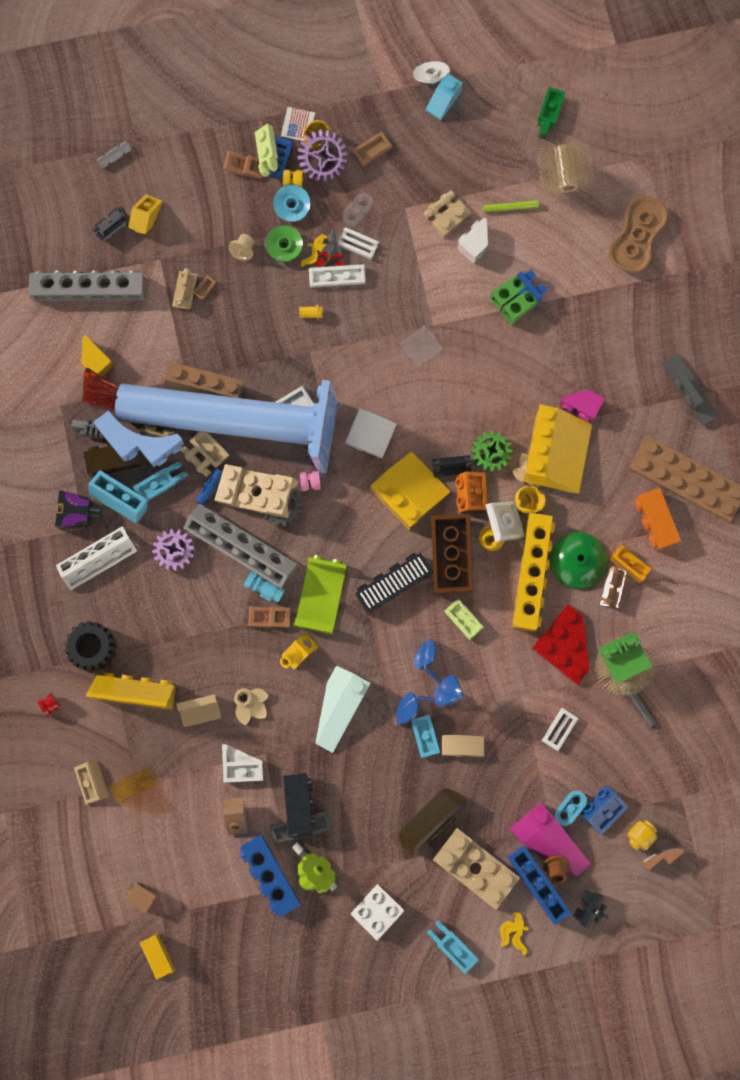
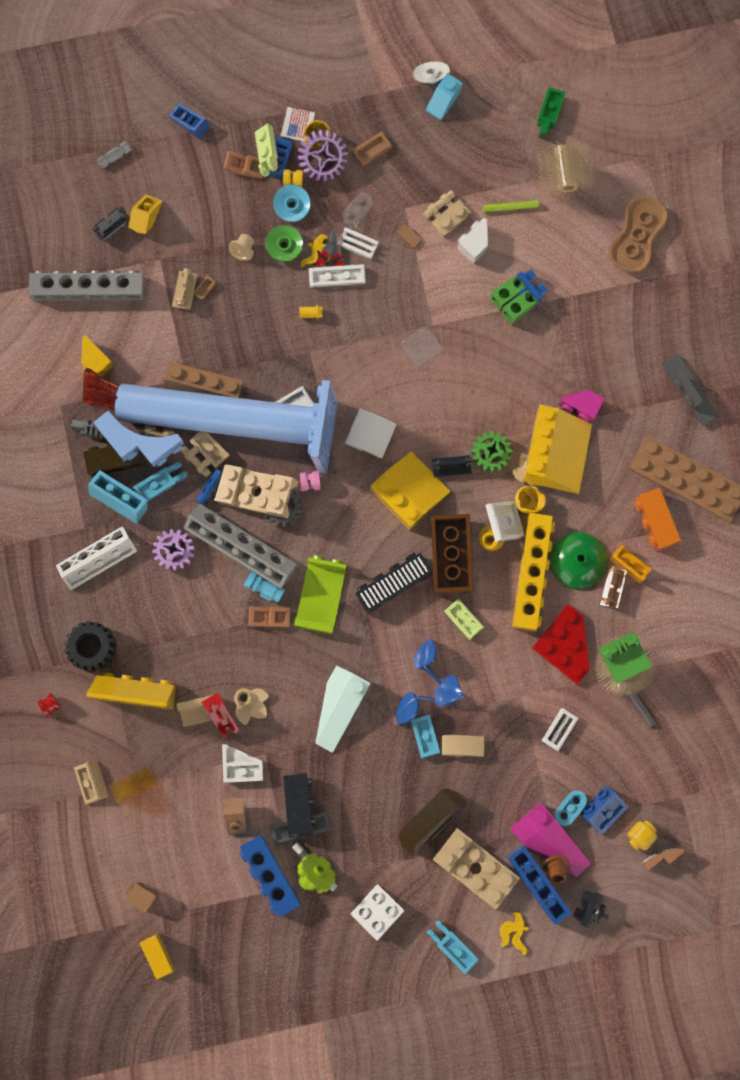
(75, 511): torso -> none
(198, 128): none -> blue slope
(220, 714): none -> red hinge
(298, 652): yellow bracket -> none
(409, 236): none -> medium nougat piece
(471, 491): orange bracket -> none

